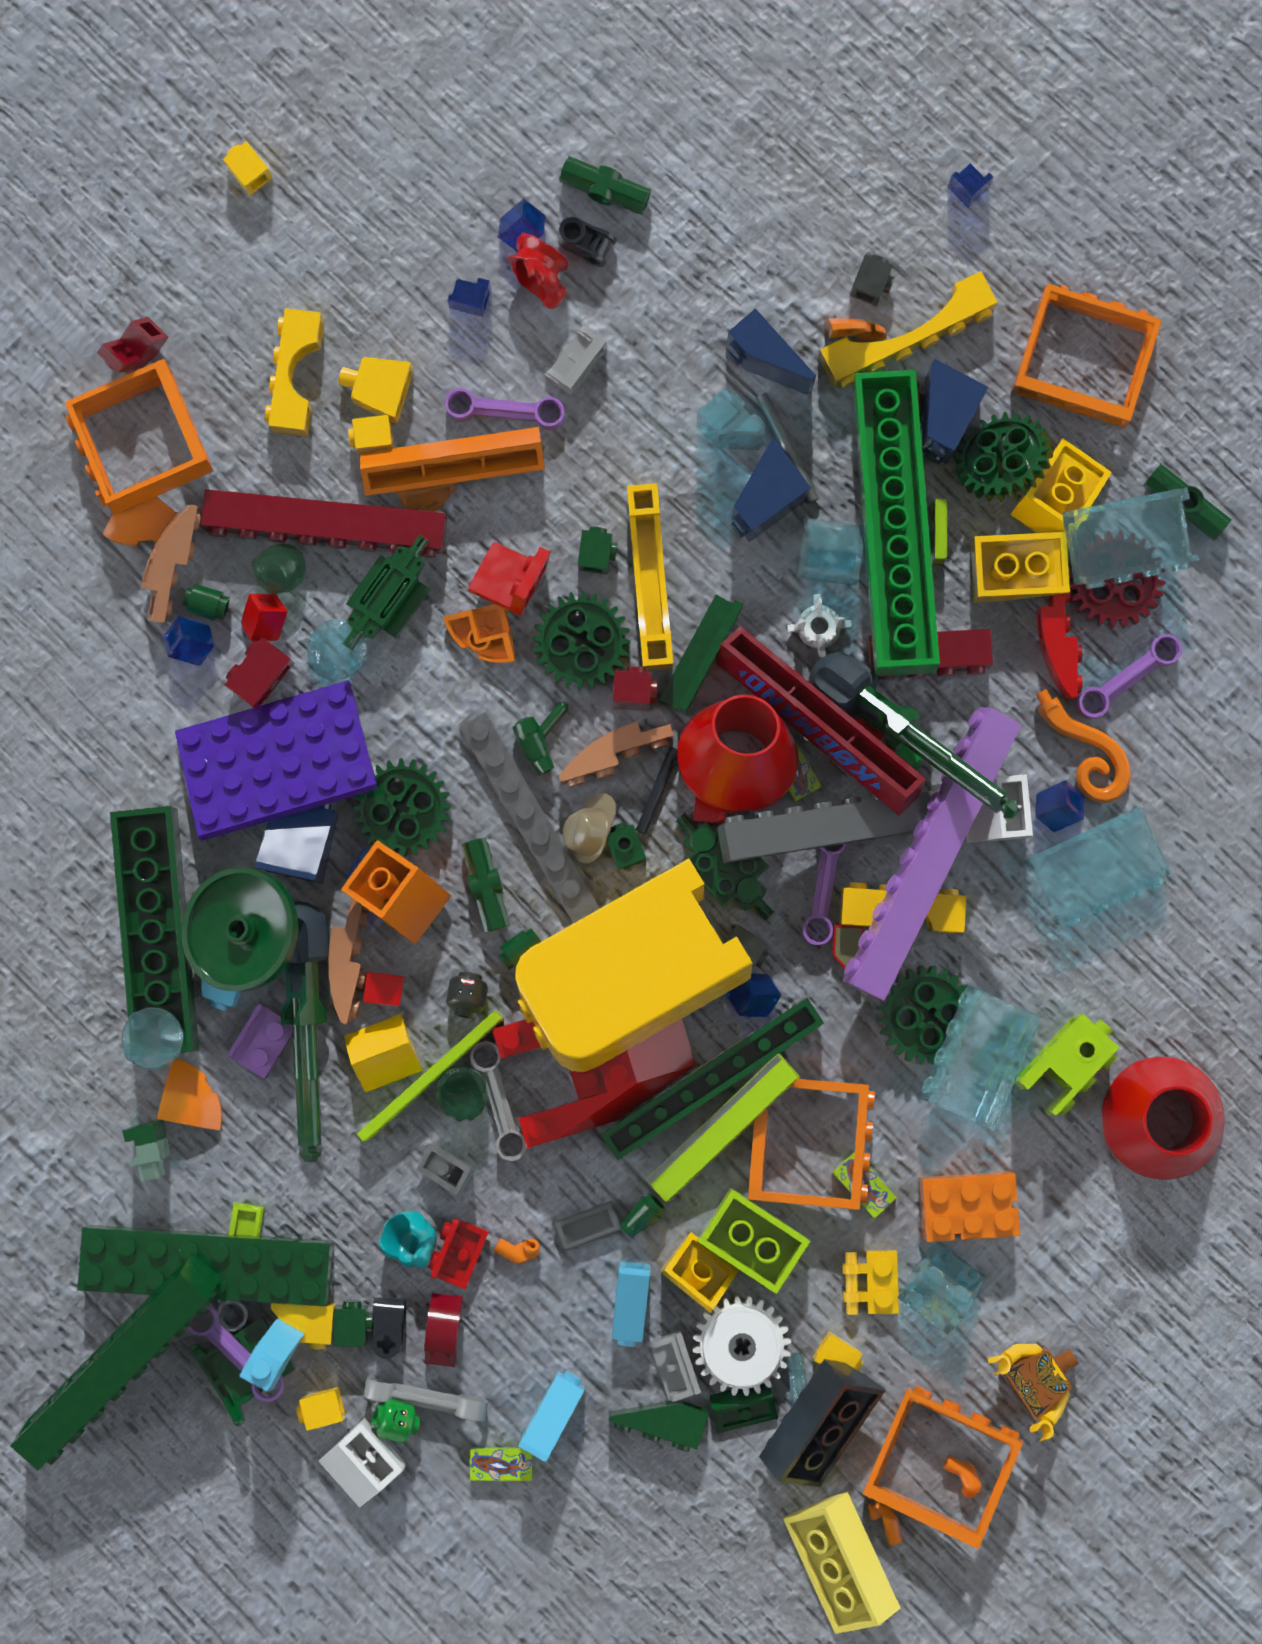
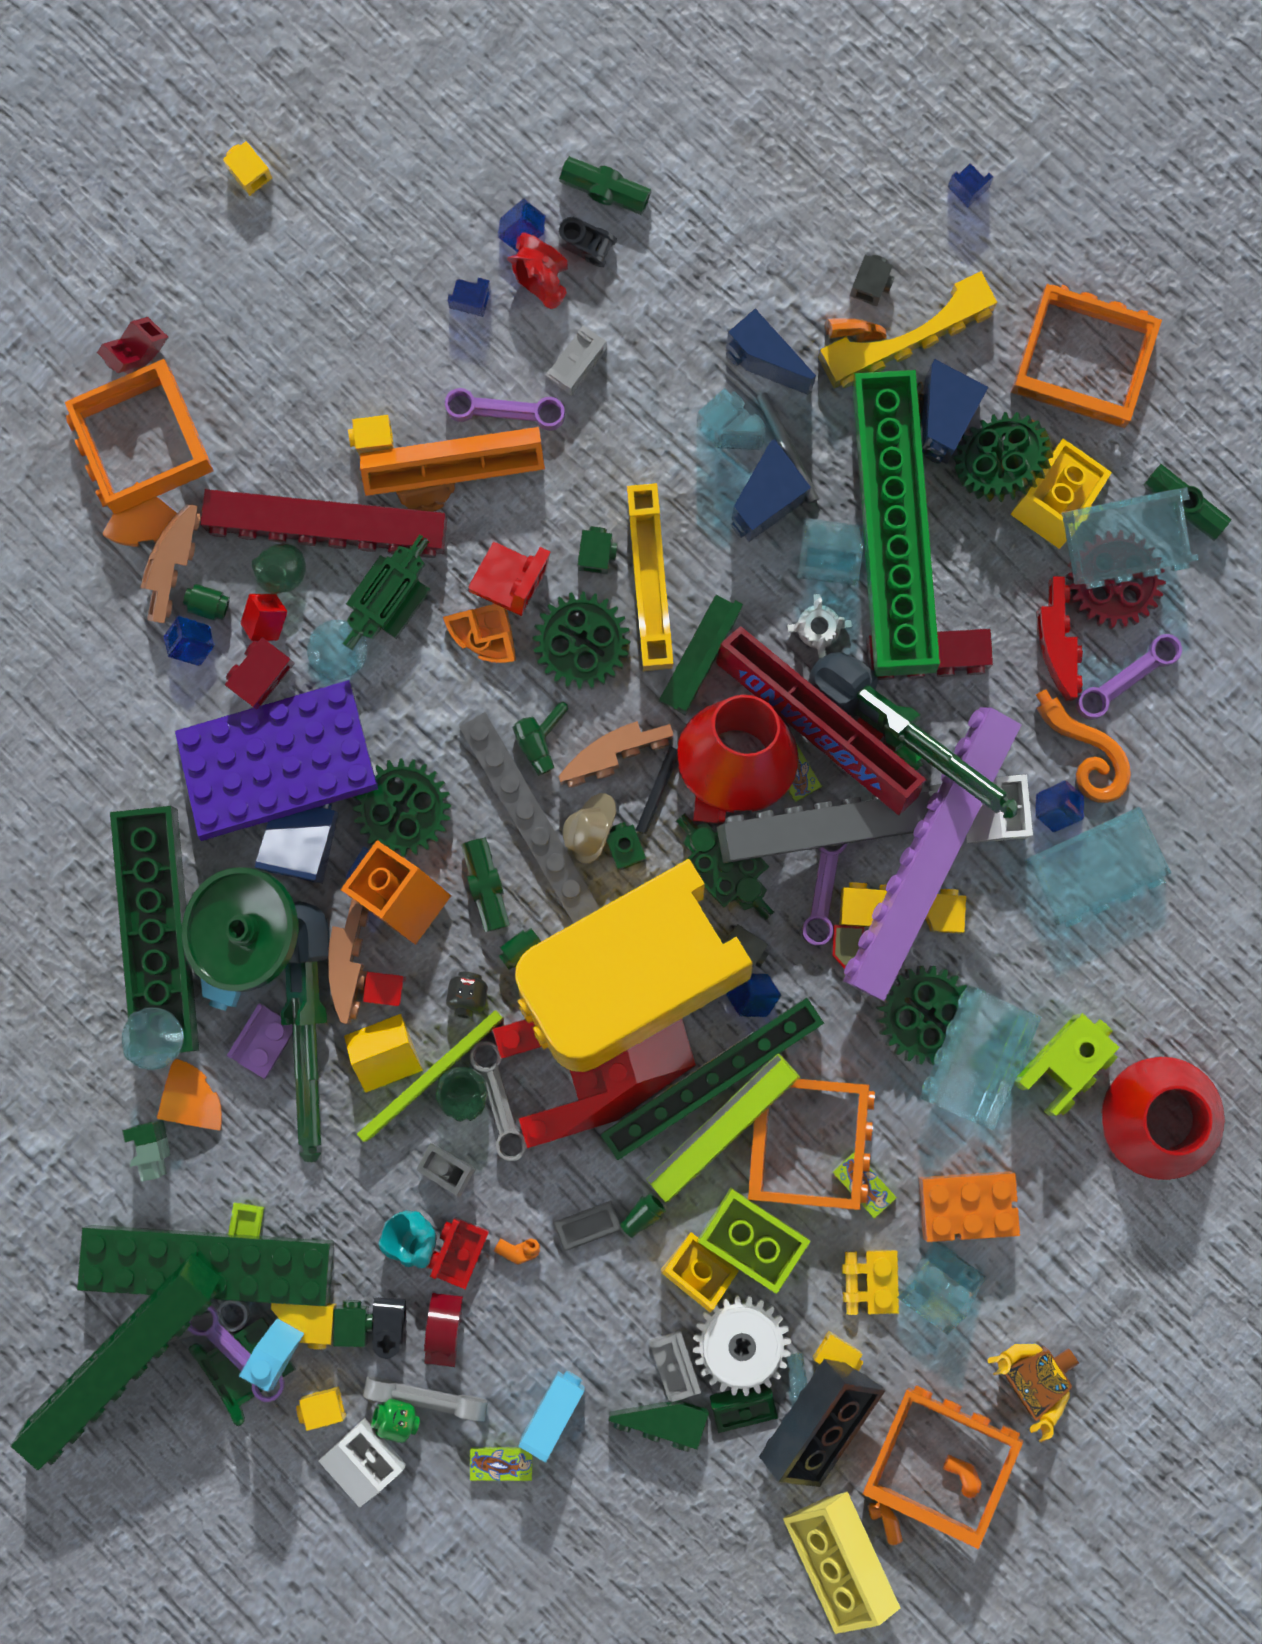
(300, 335): yellow arch -> none
(379, 385): yellow torso -> none
(630, 1303): medium azure slope -> none
(634, 689): dark red brick -> none
(939, 531): lime tile -> none
(1019, 566): yellow slope -> none

